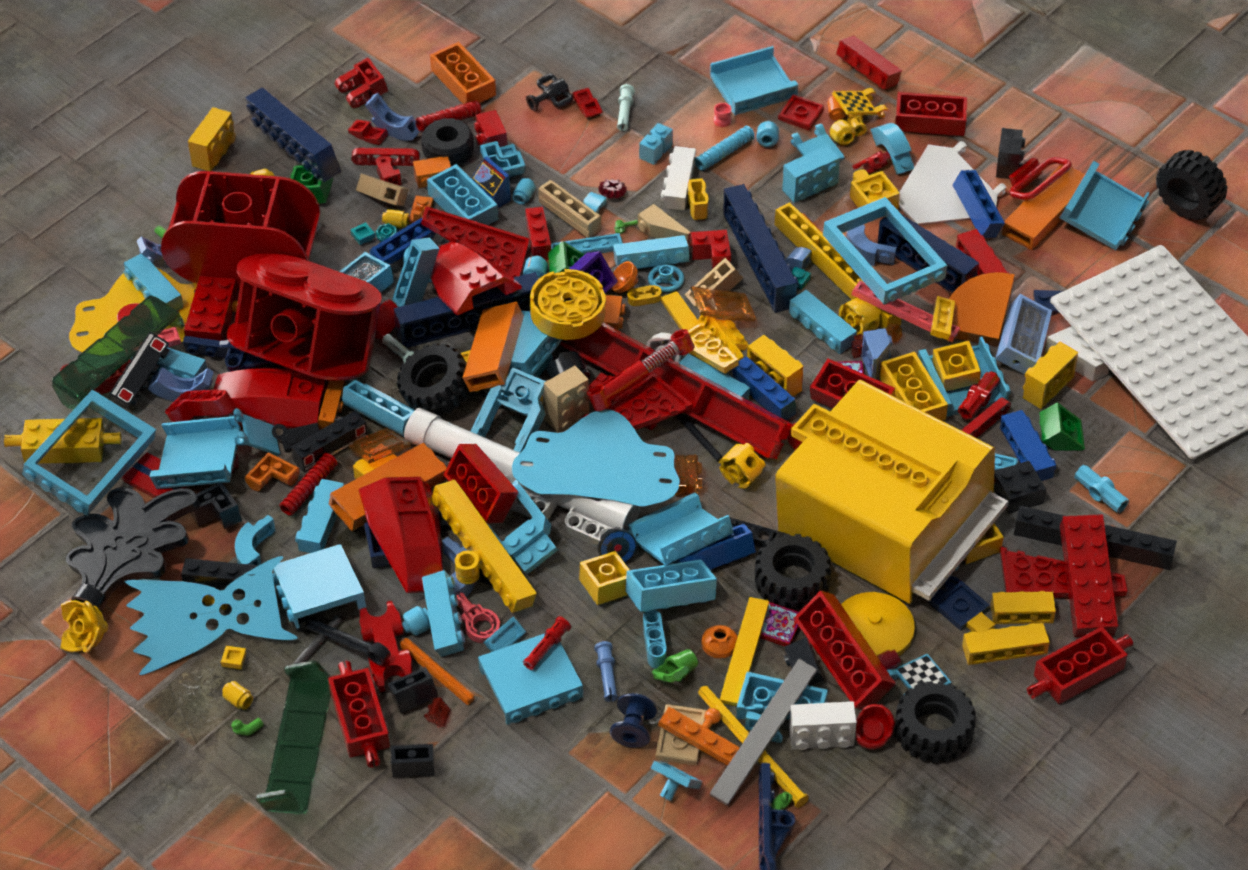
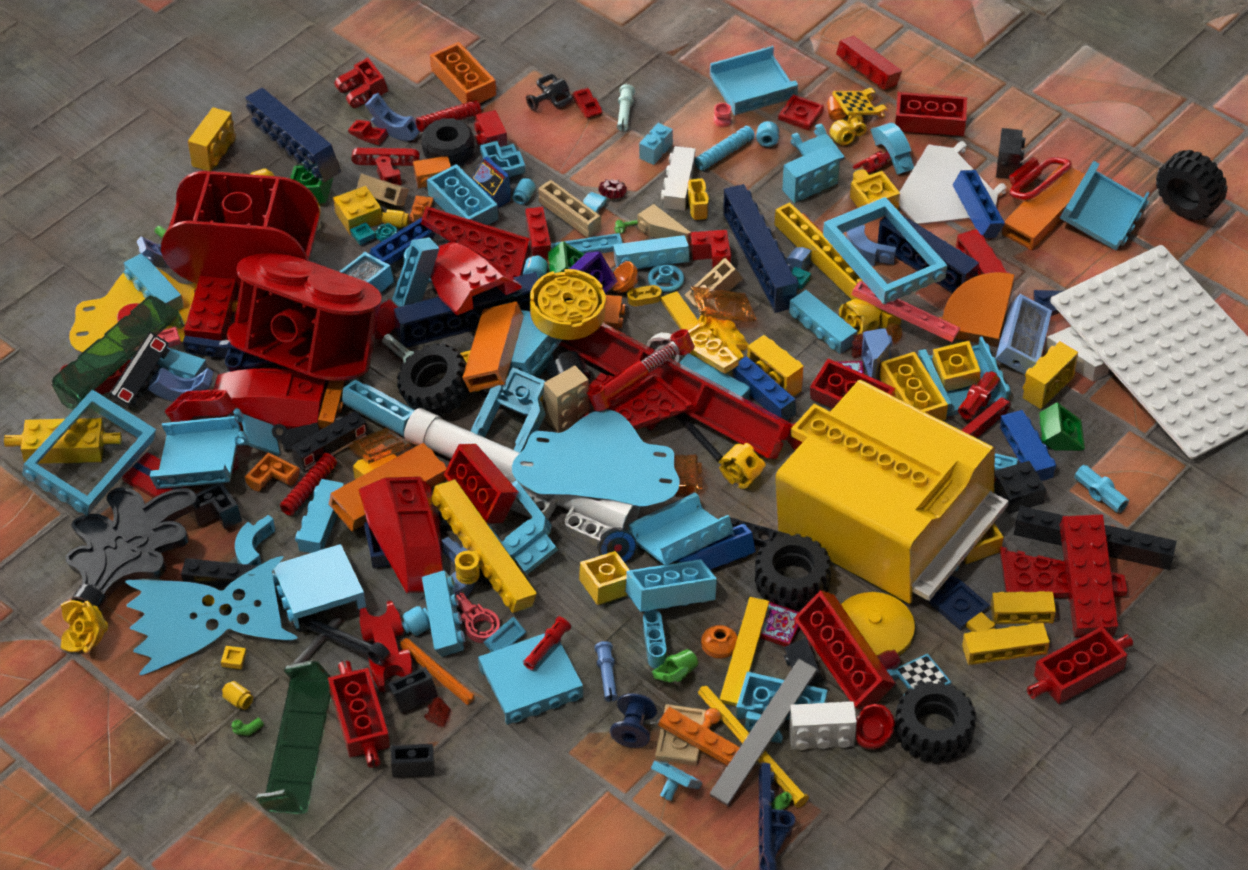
(357, 208): none -> yellow brick
(942, 318): yellow plate -> none

